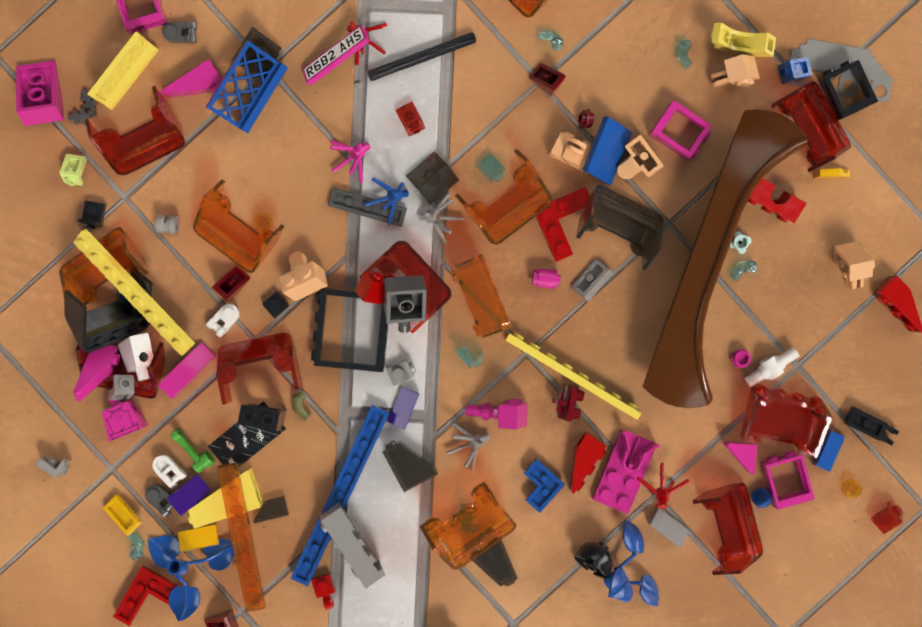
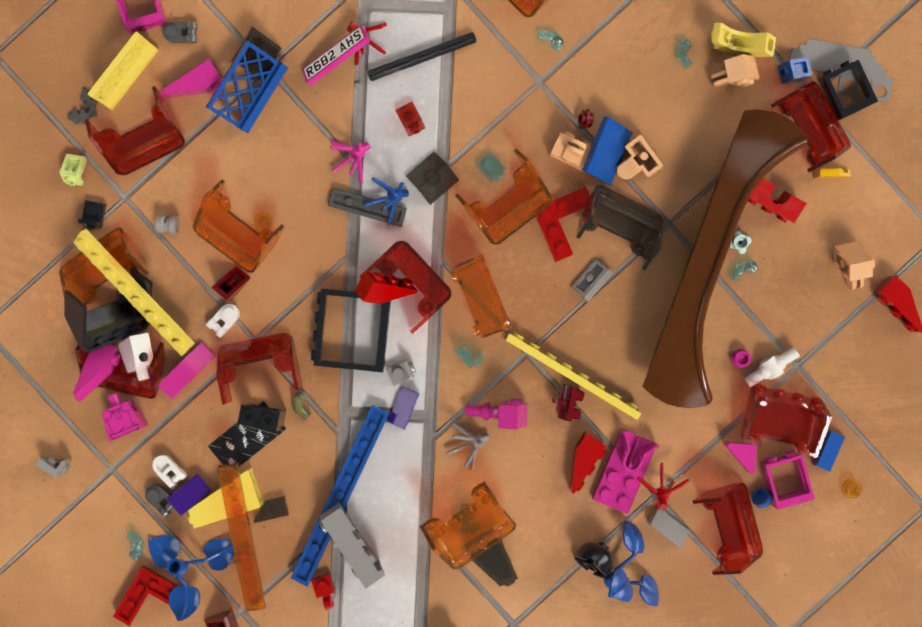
(38, 93): dark pink slope -> none
(122, 387): light grey bracket -> none
(122, 515): yellow tile -> none
(198, 538): yellow tile -> none
(200, 461): bright green brick -> none
(275, 305): black plate -> none
(303, 278): light nougat brick -> none
(405, 300): dark grey brick -> none
(407, 465): clear smoke slope -> none
(434, 217): light grey plant -> none
(546, 278): dark pink brick -> none
(547, 78): dark red slope -> none
(547, 485): blue plate -> none
(672, 145): dark pink window -> none
(869, 425): black hinge -> none
(888, 517): clear red bracket -> none

